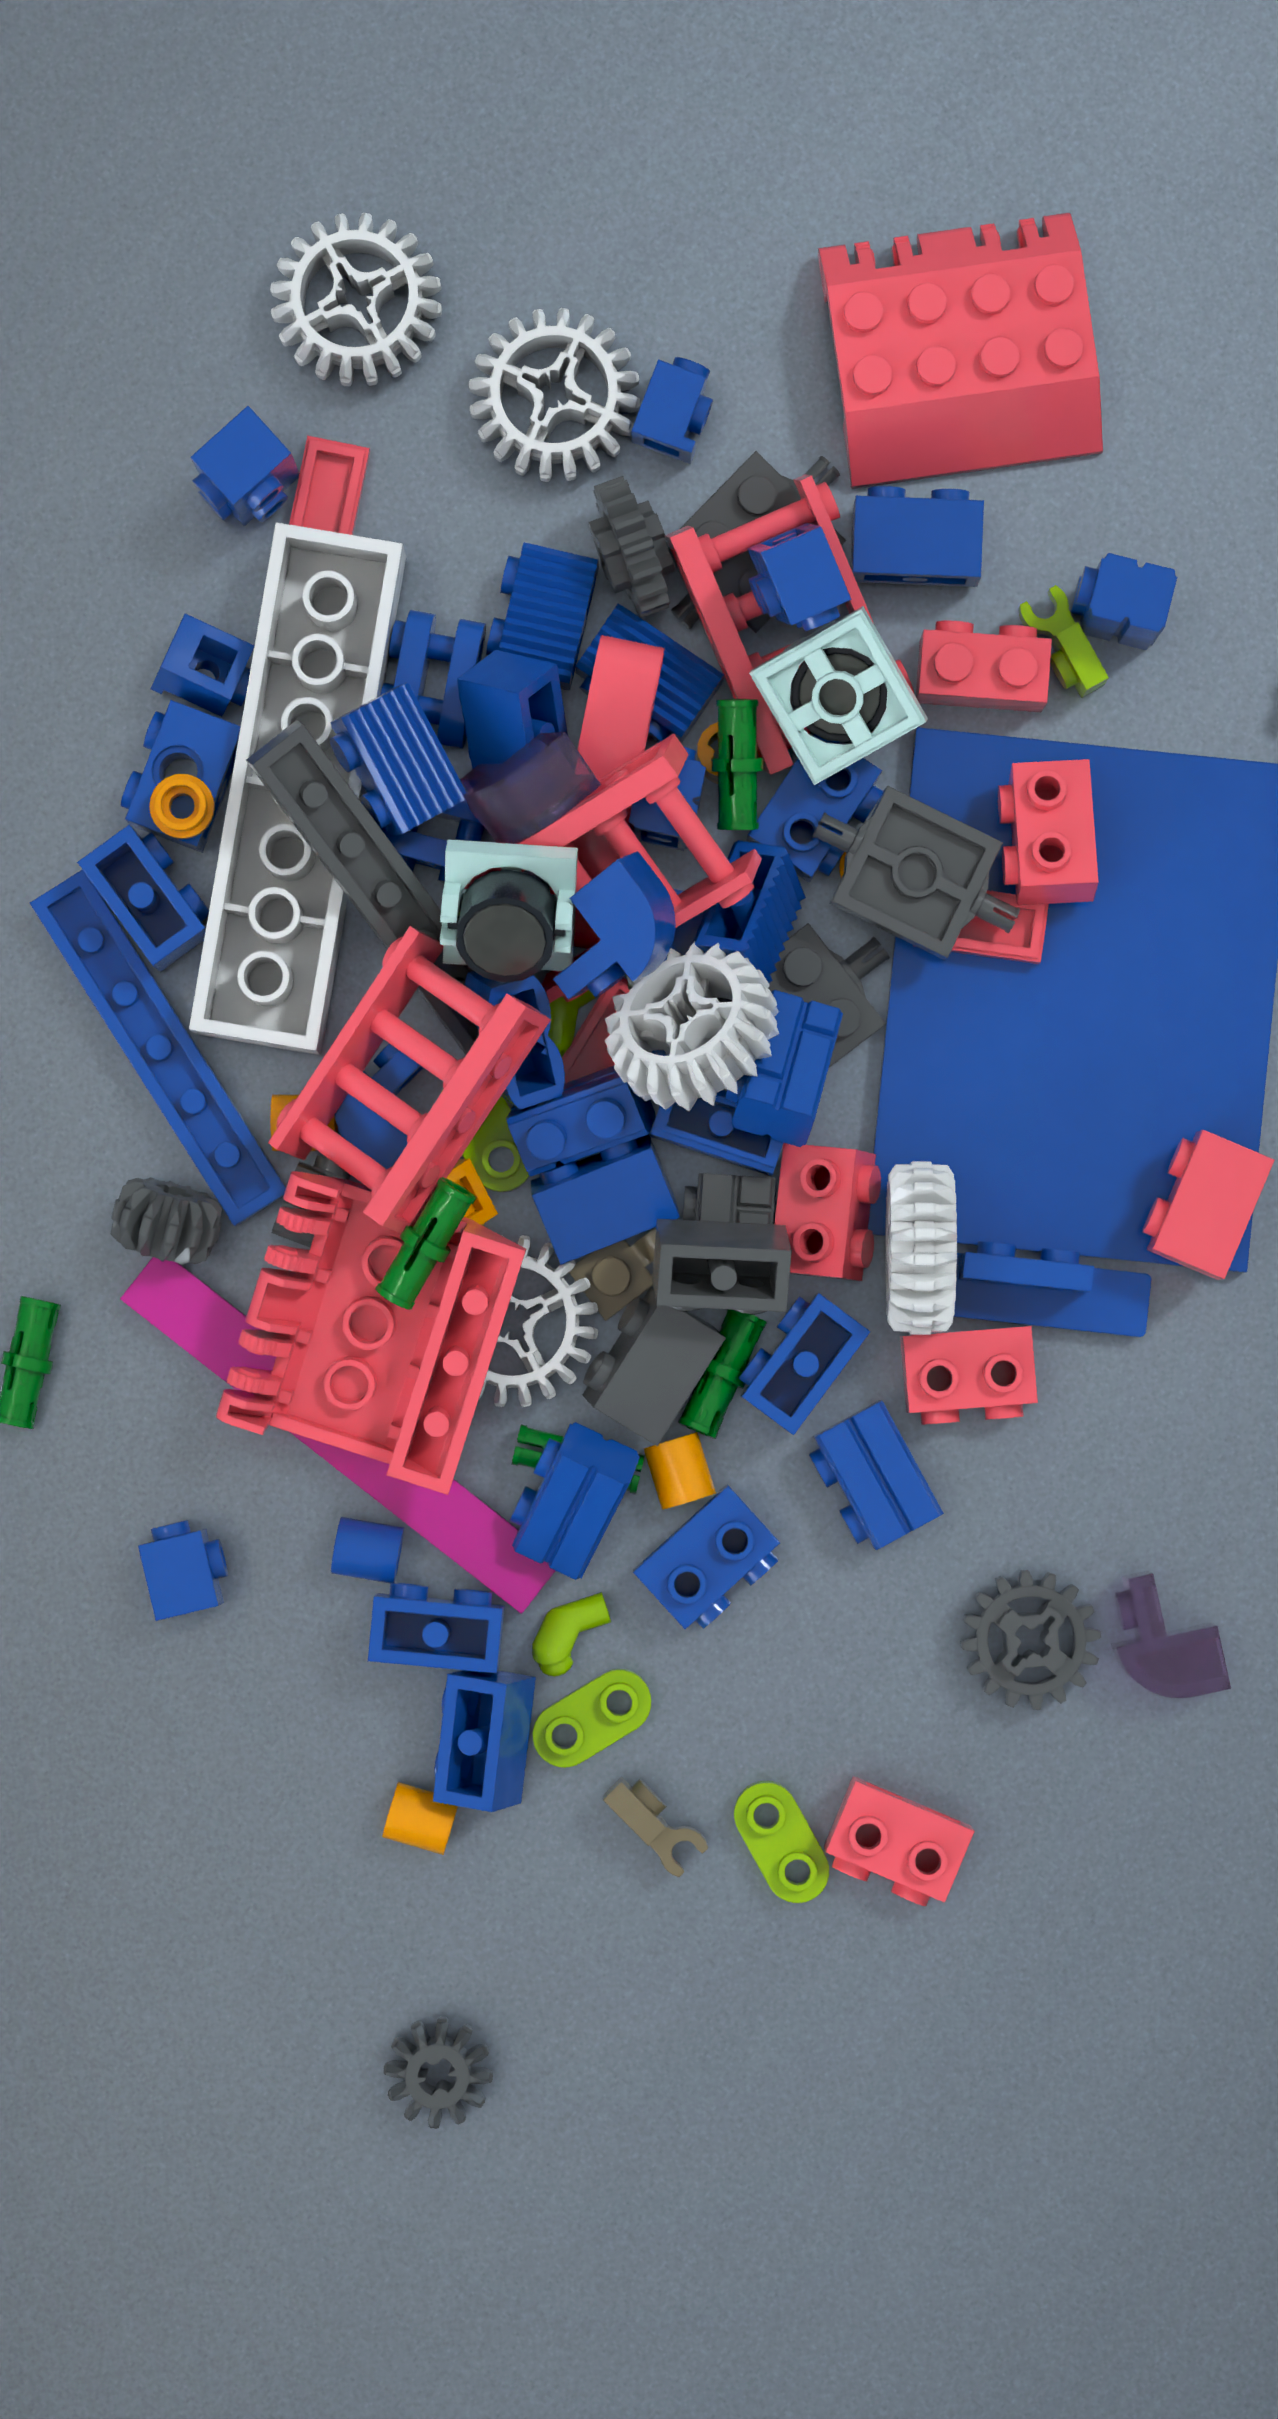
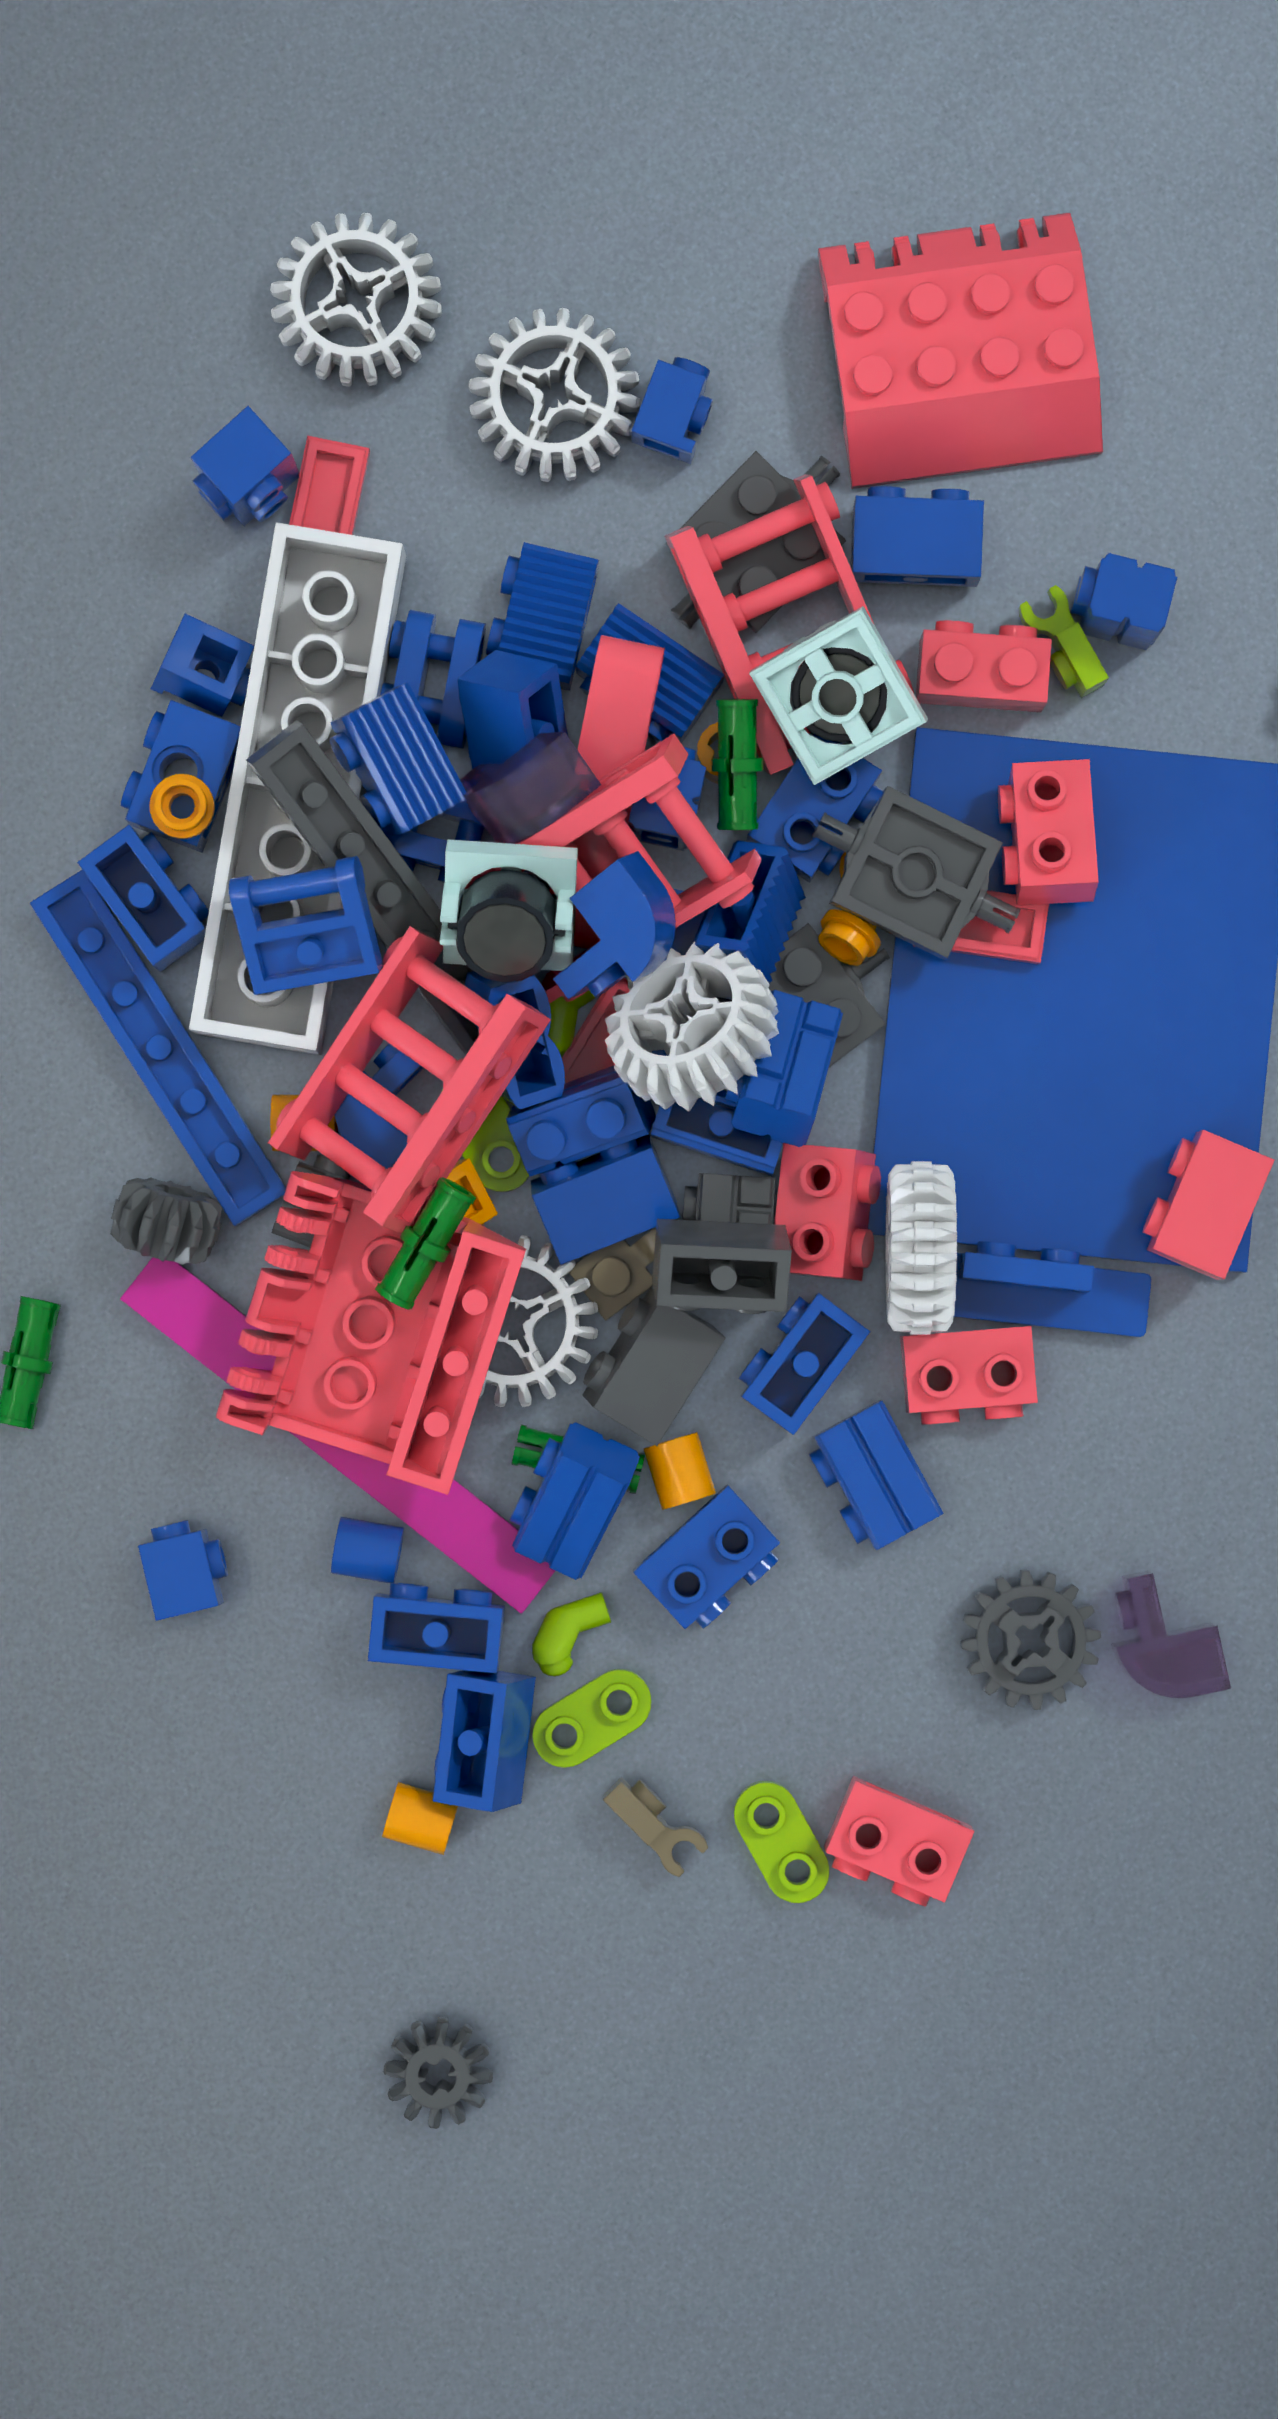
(309, 946): none -> blue plate
(631, 546): dark grey gear -> none
(720, 1380): green pin -> none
(798, 578): blue brick -> none
(848, 937): none -> light orange plate

